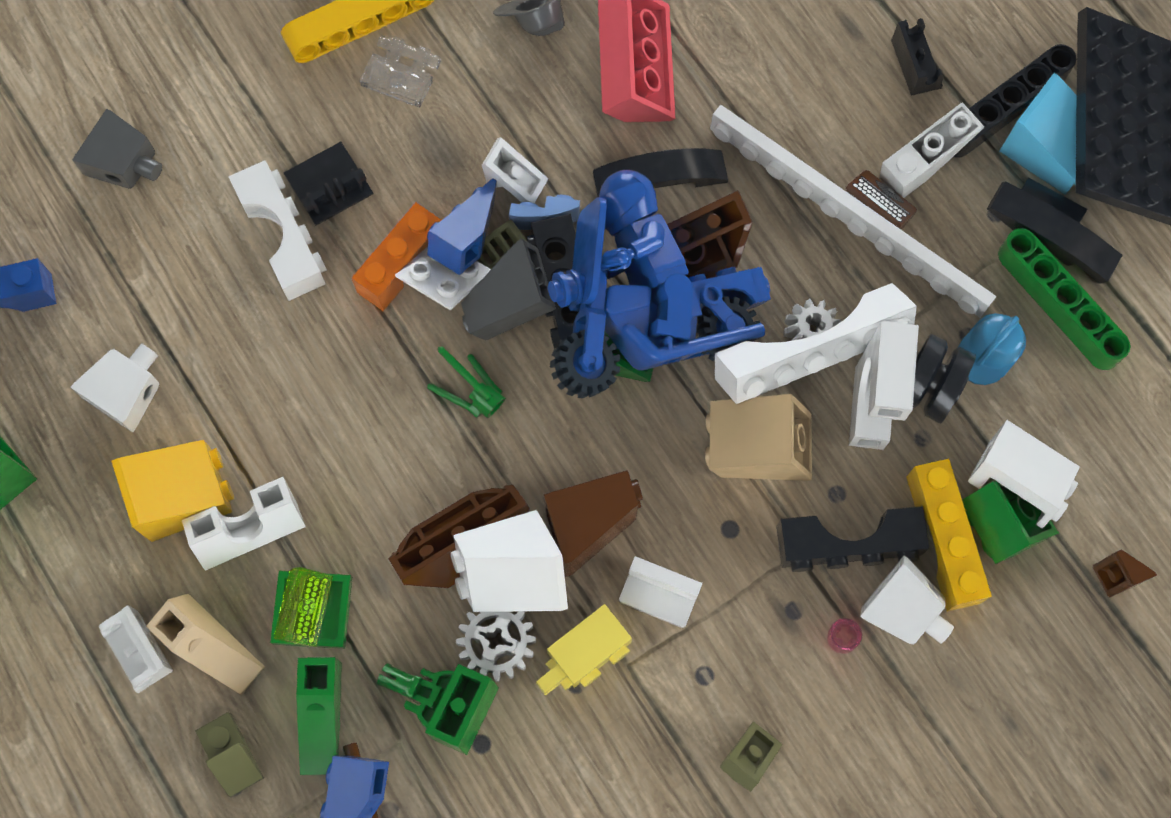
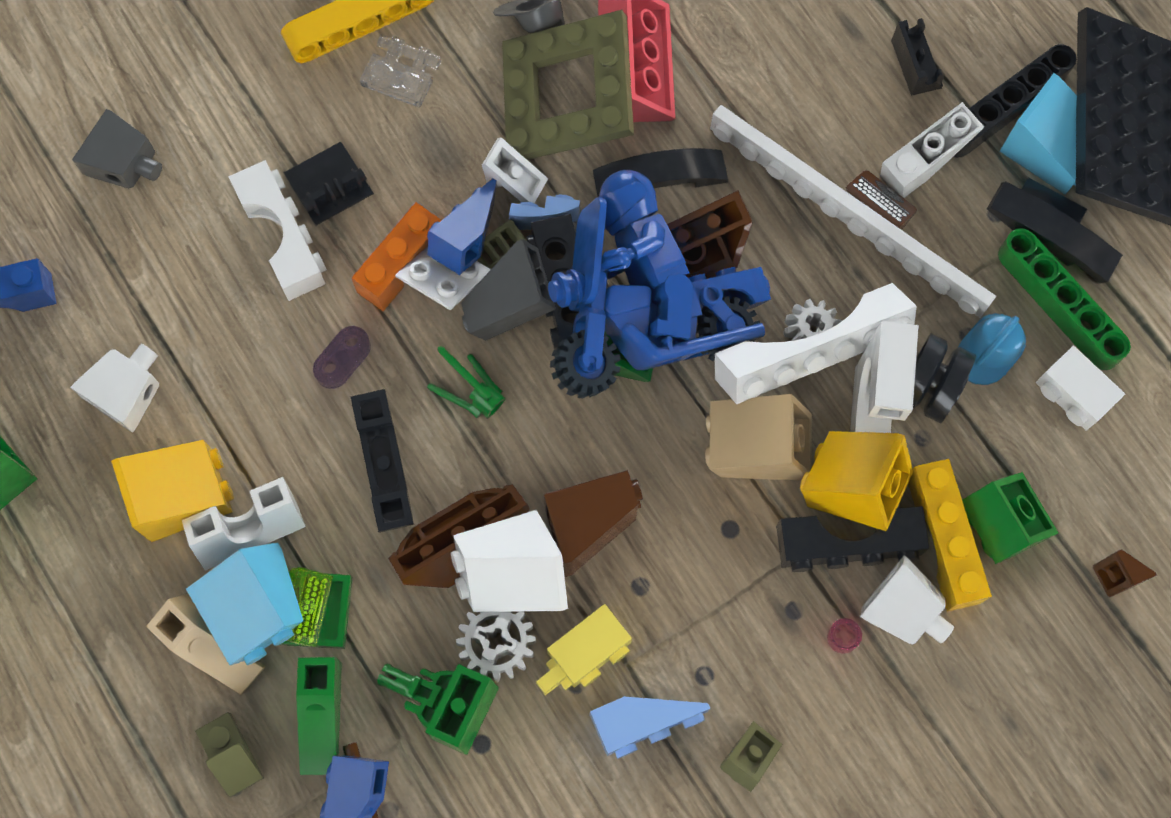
(135, 648): white hinge -> none
(248, 602): none -> medium azure slope
(344, 357): none -> clear purple plate
(382, 460): none -> black slope
(611, 118): none -> olive plate
(636, 719): none -> light blue slope
(660, 592): white panel -> none
(859, 476): none -> yellow slope
(1028, 470): white panel -> none
(1079, 388): none -> white brick

